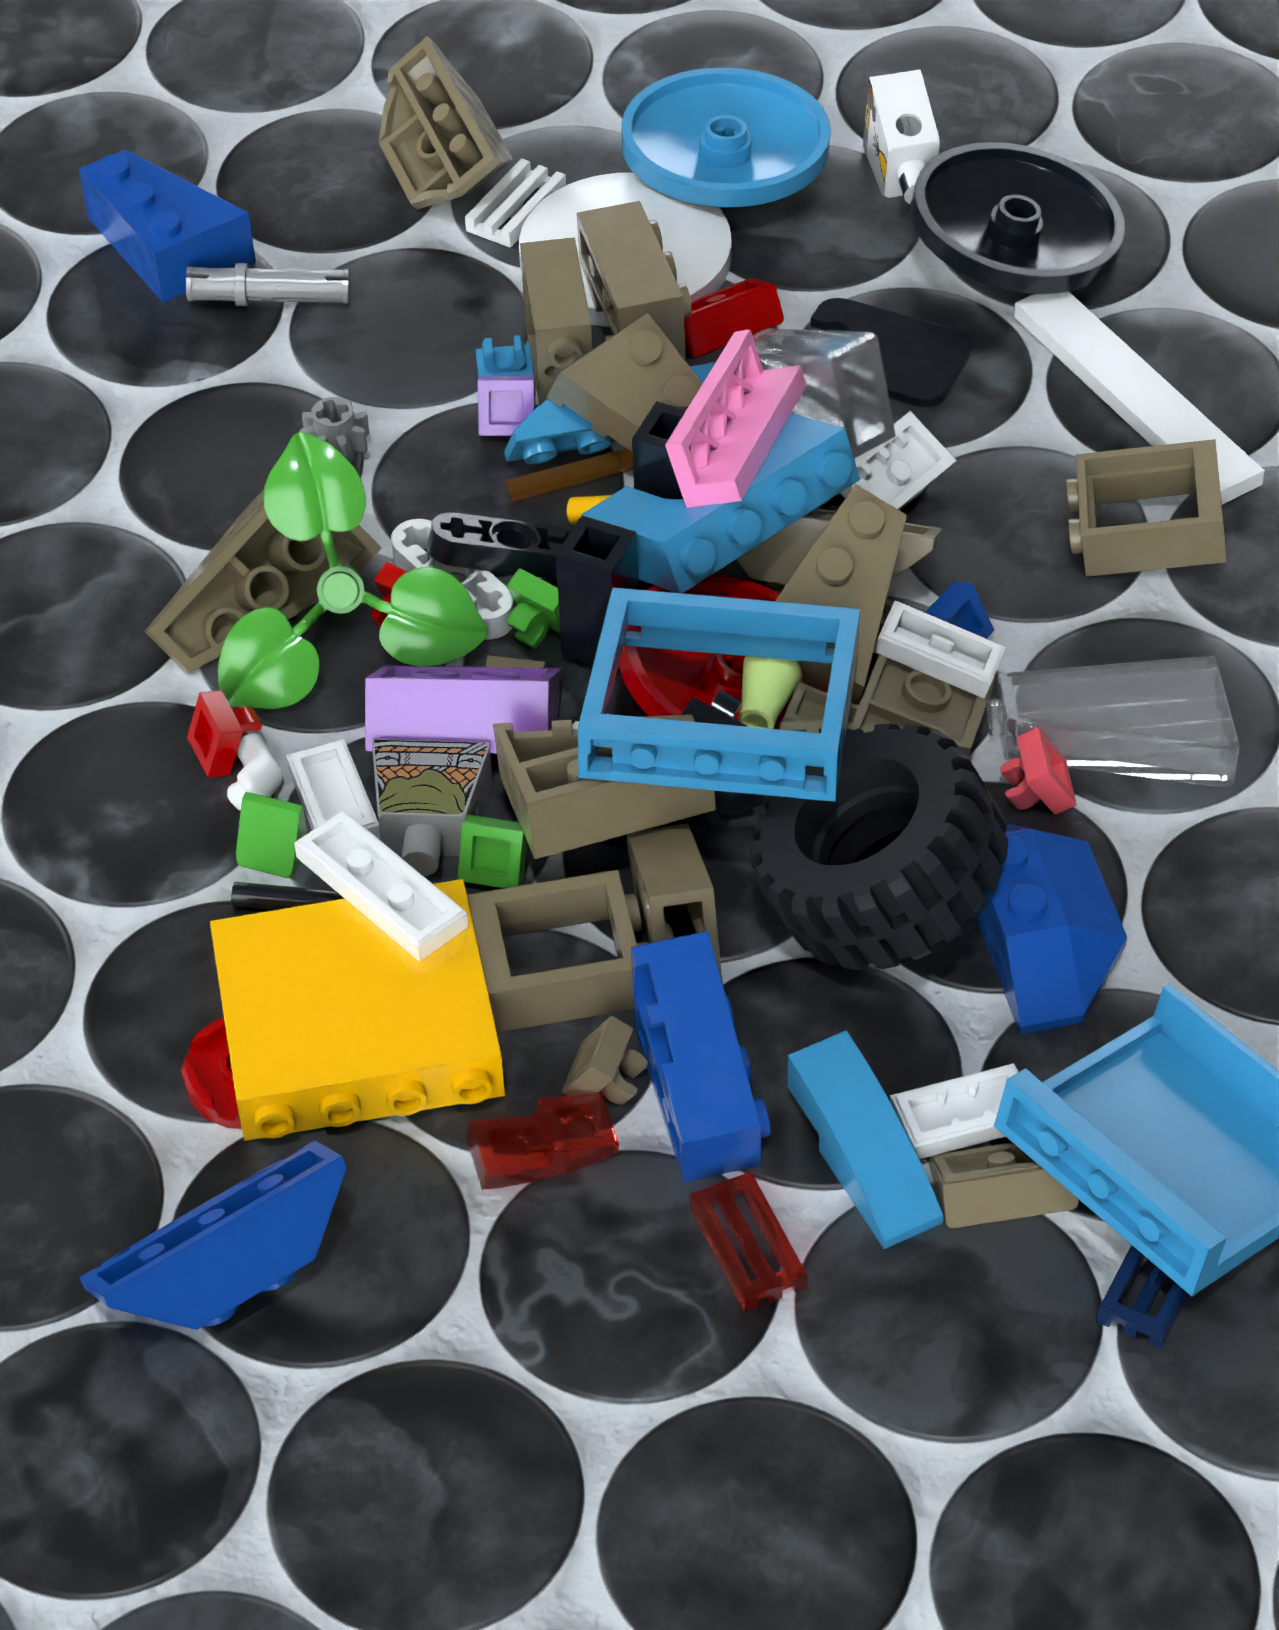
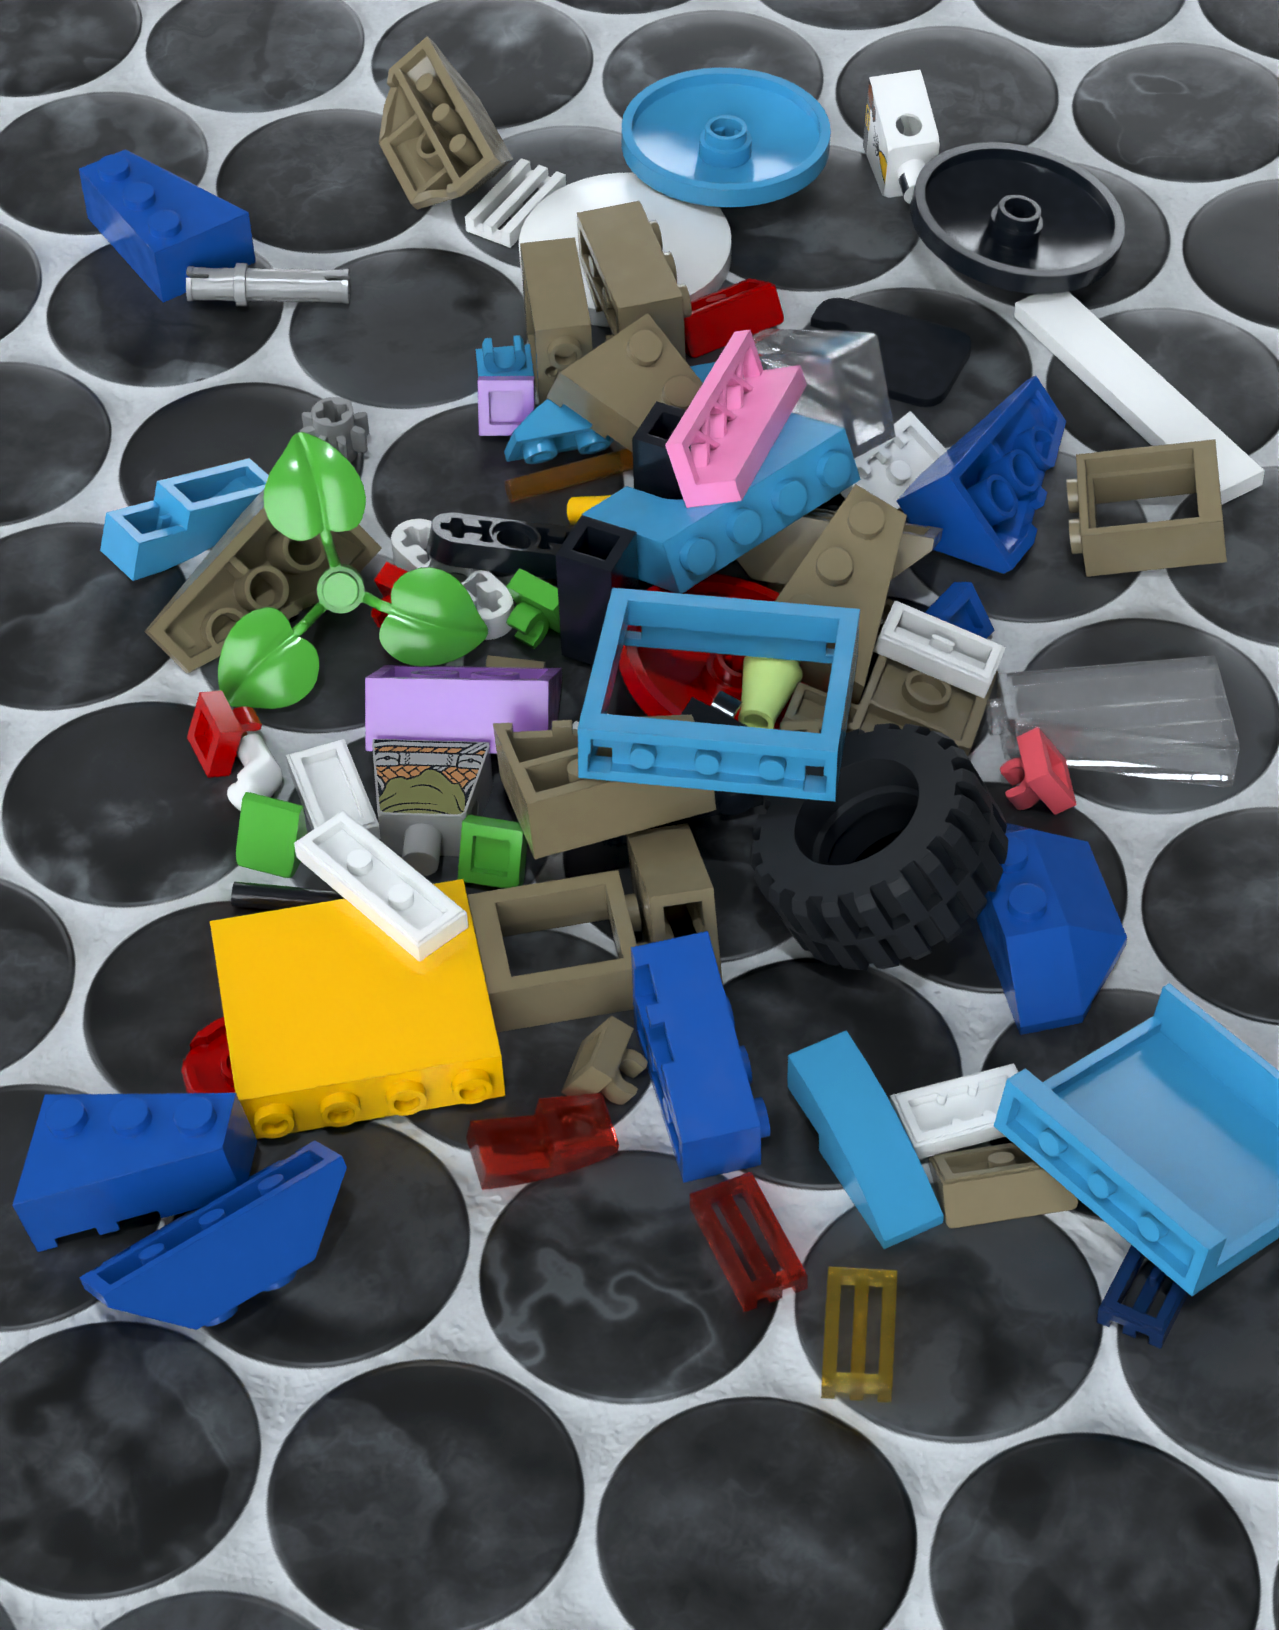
(127, 1157): none -> blue wedge
(182, 520): none -> dark azure slope
(857, 1382): none -> clear yellow tile
(991, 481): none -> blue wedge

